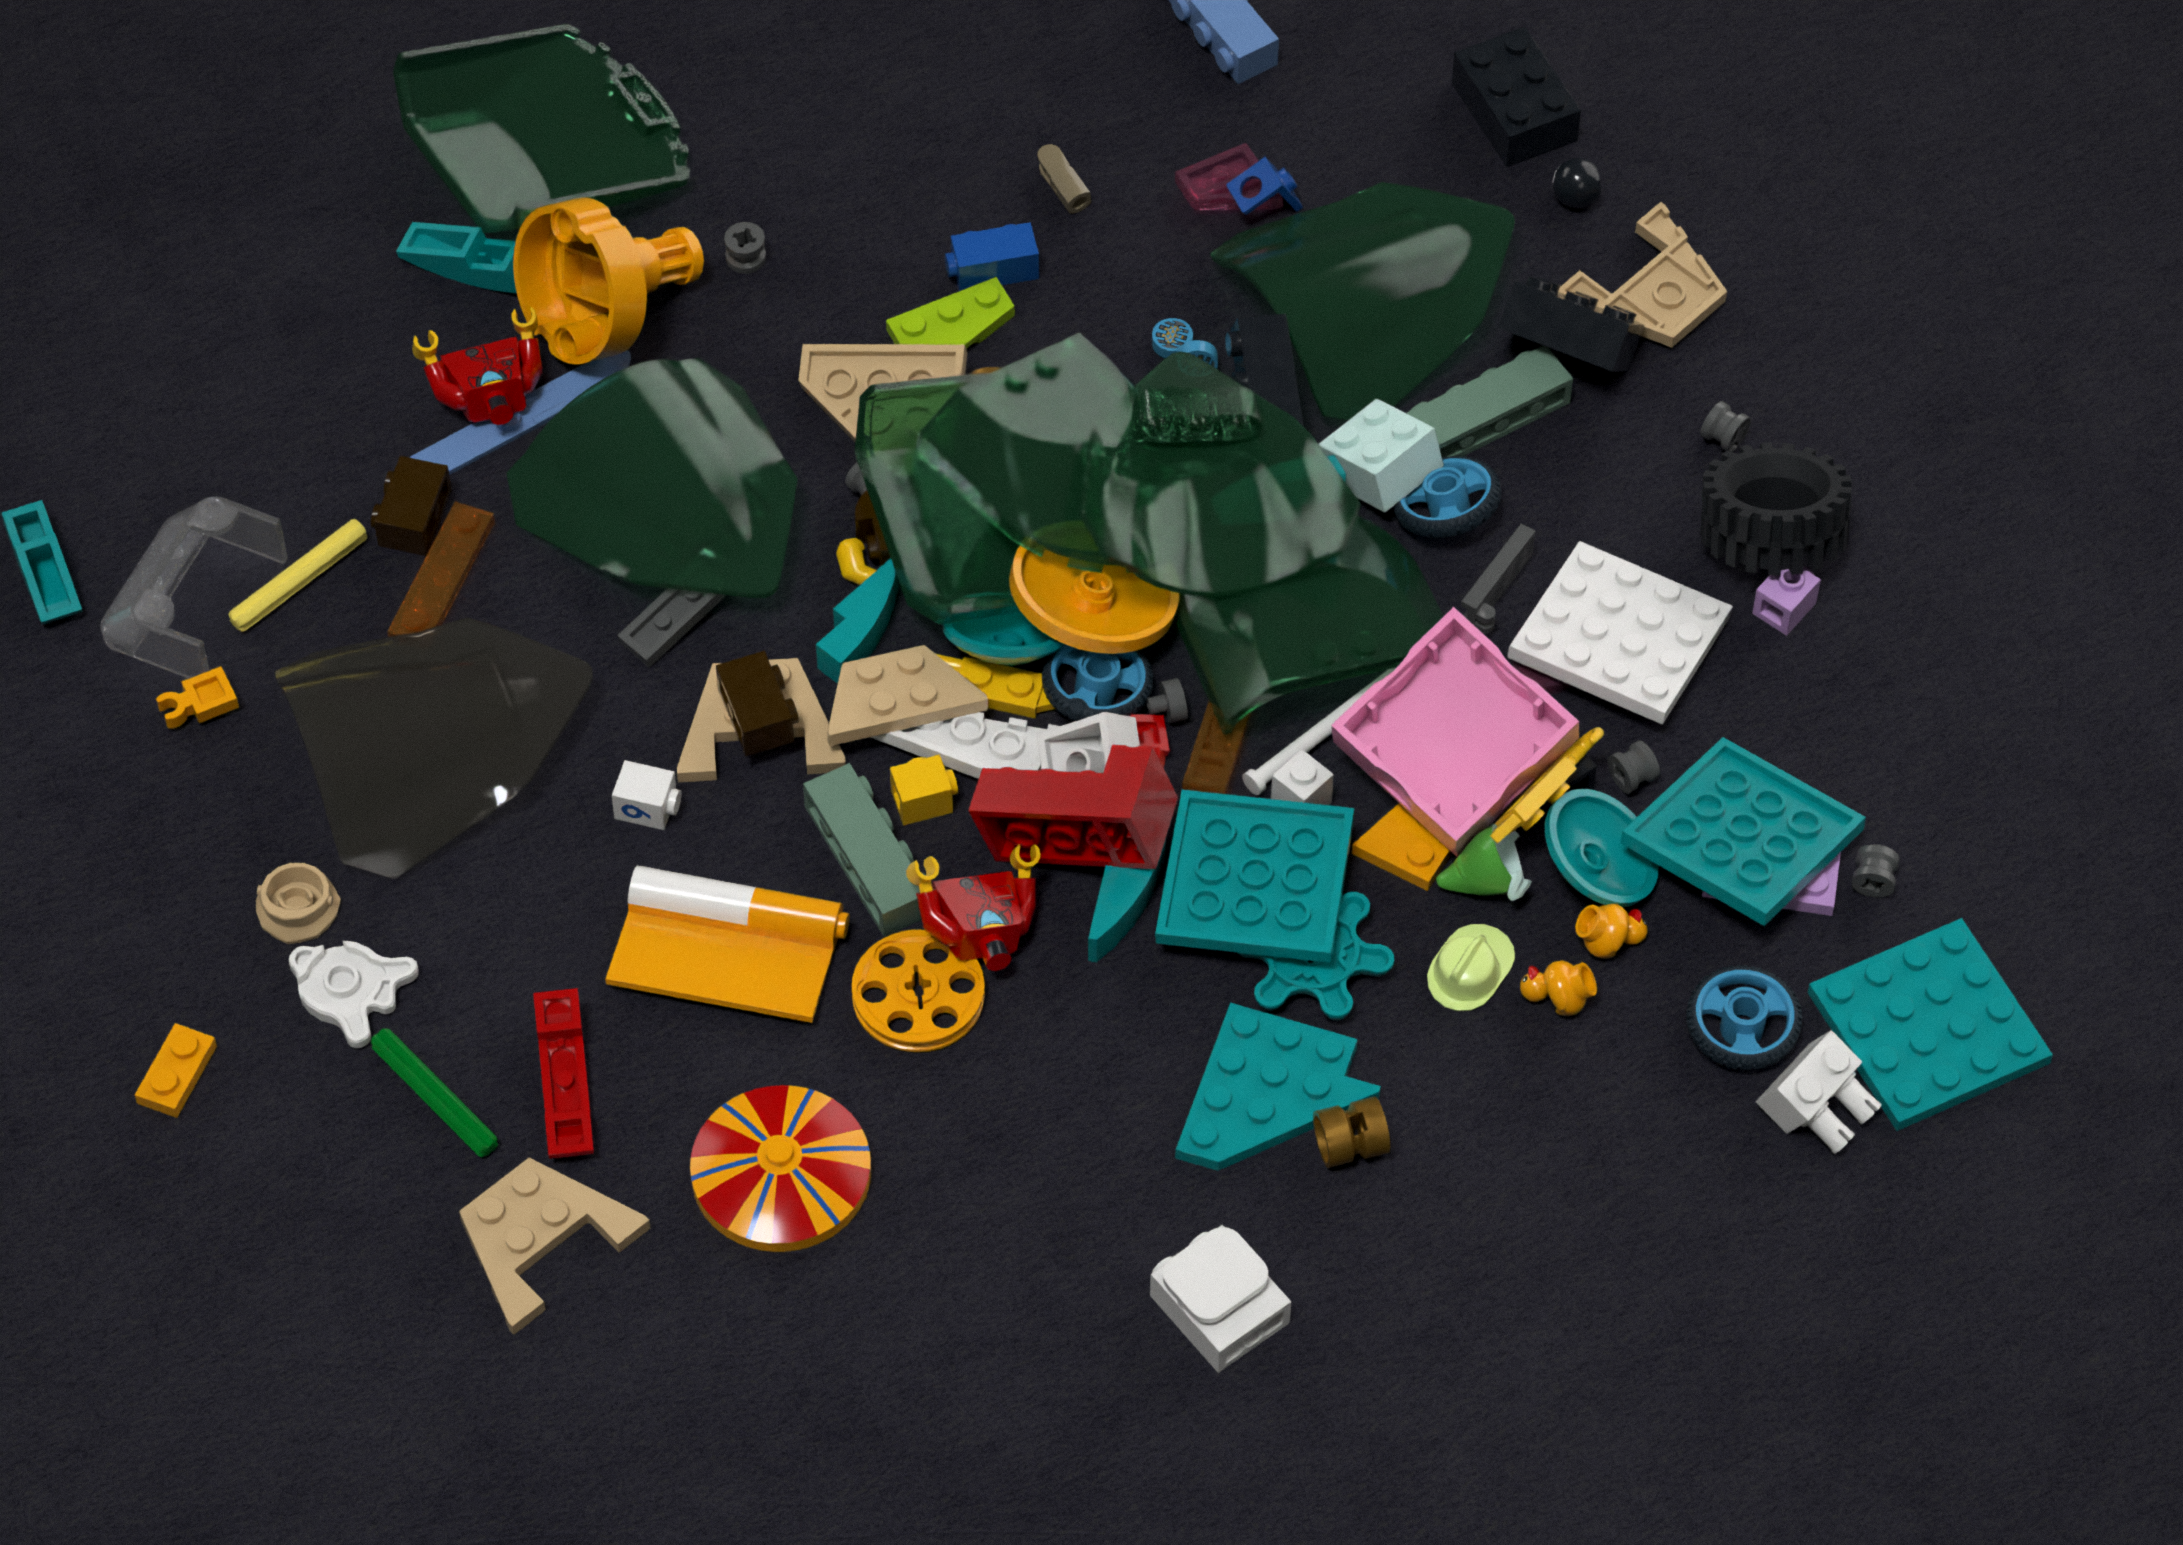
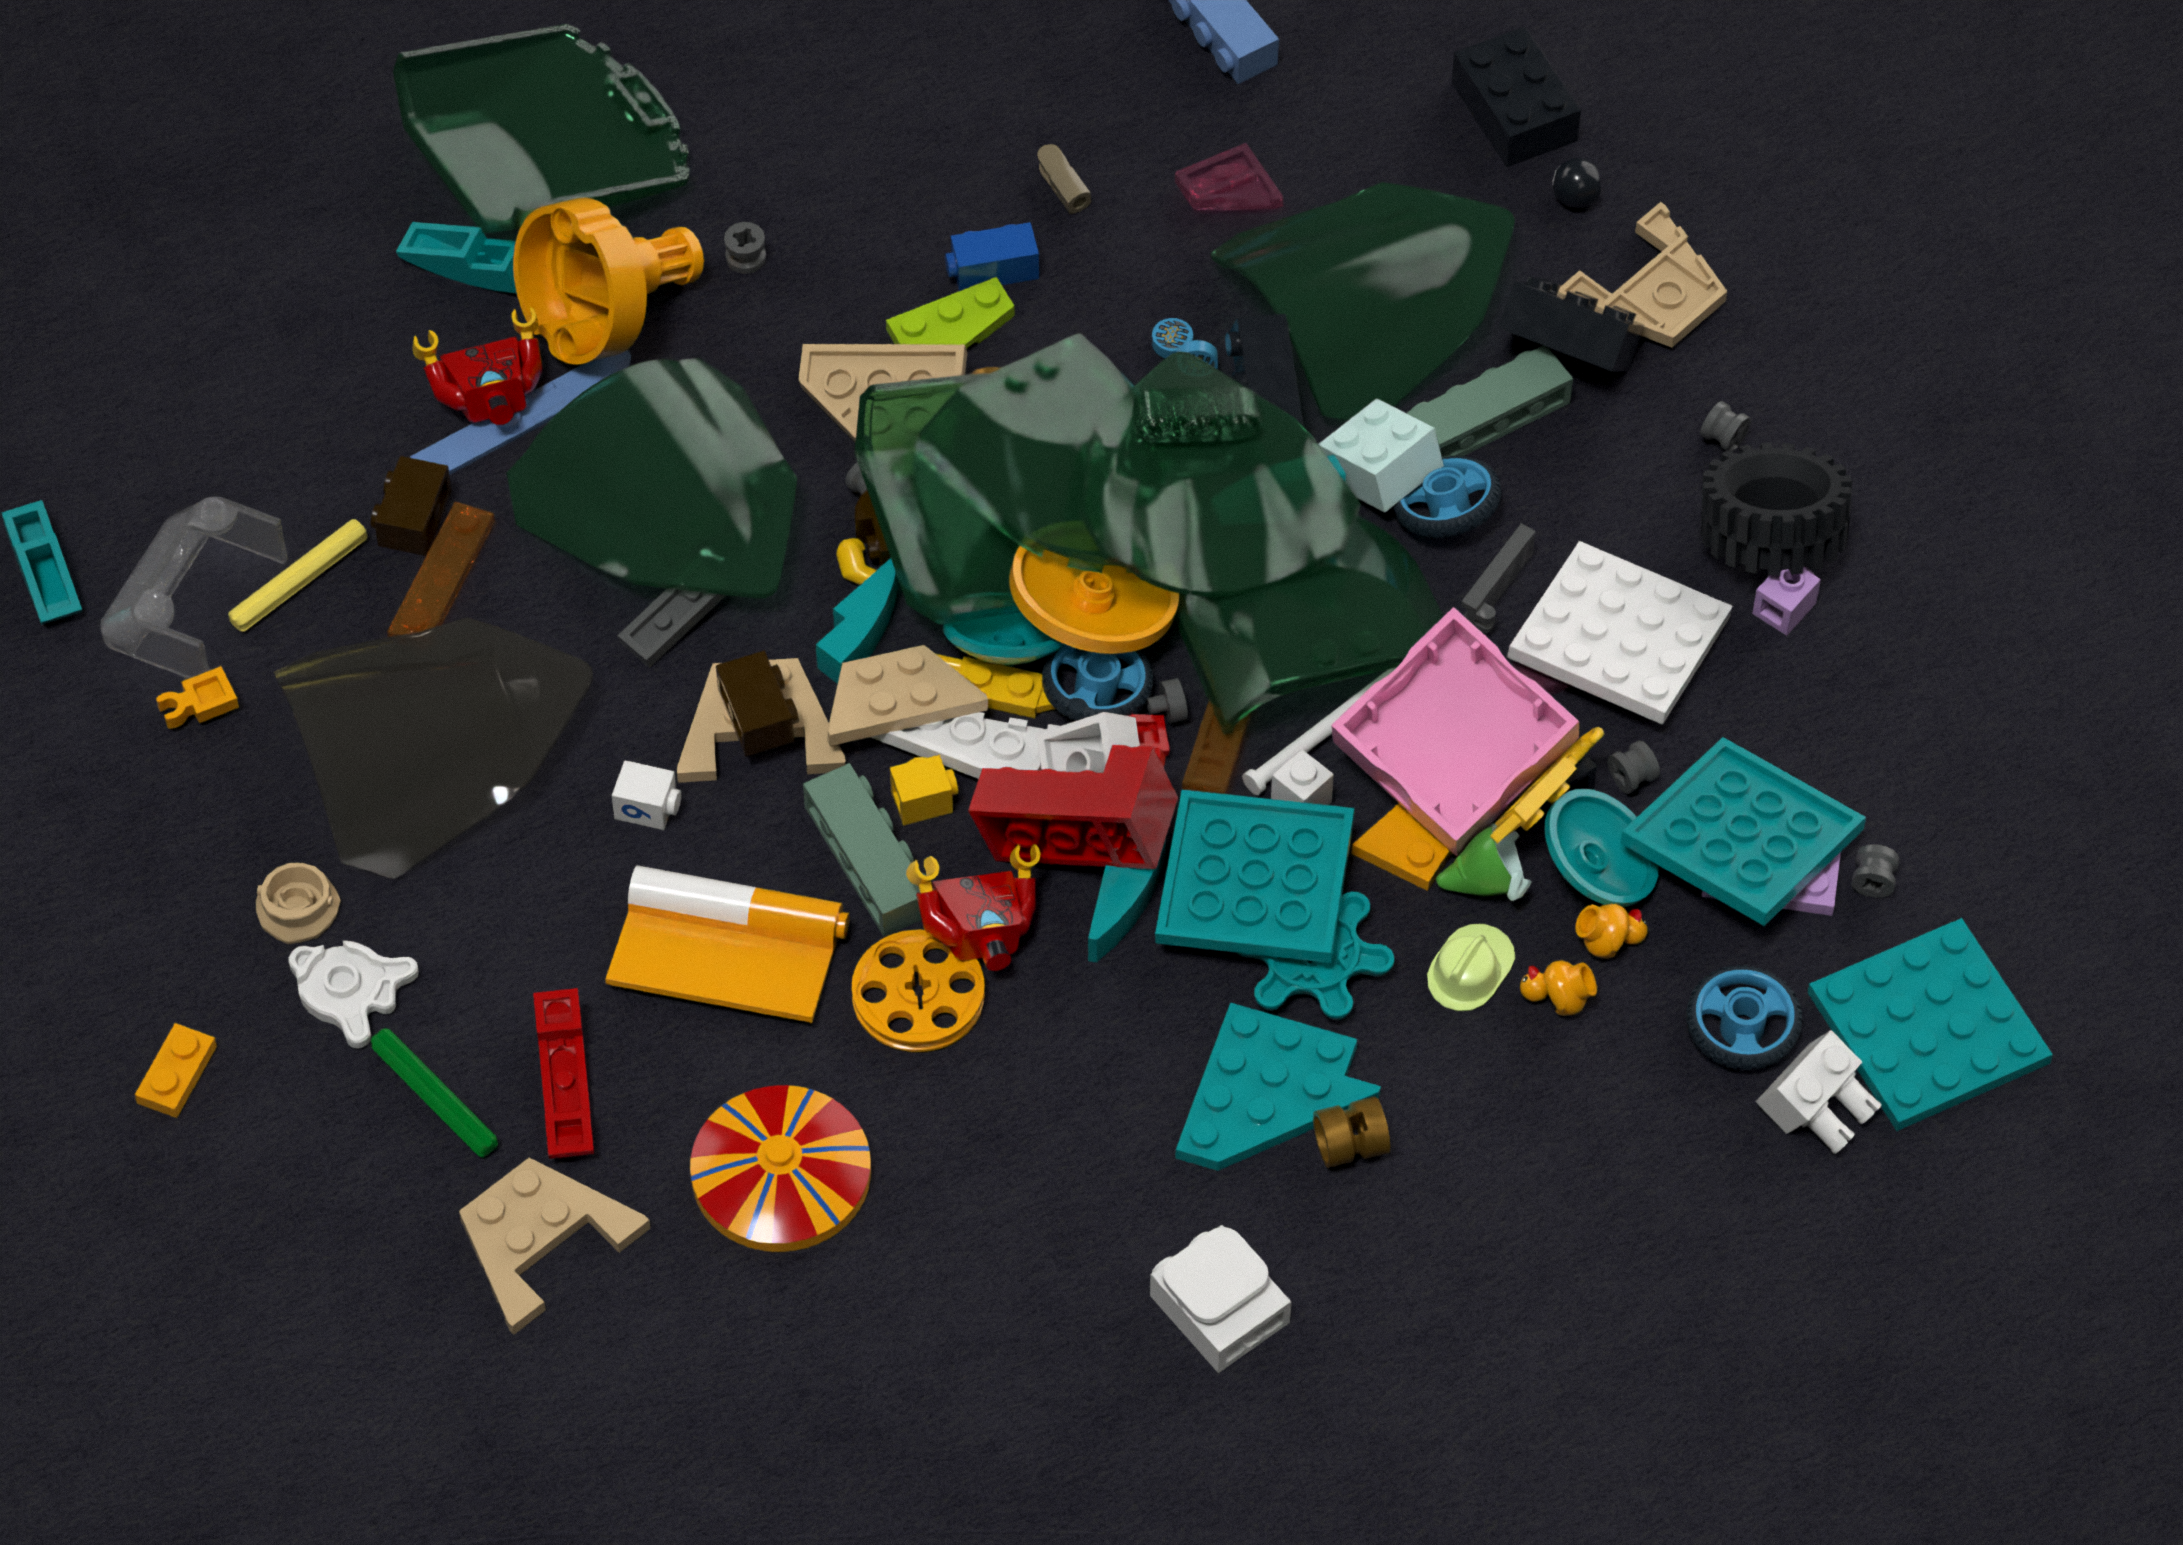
(1272, 183): blue bracket -> none

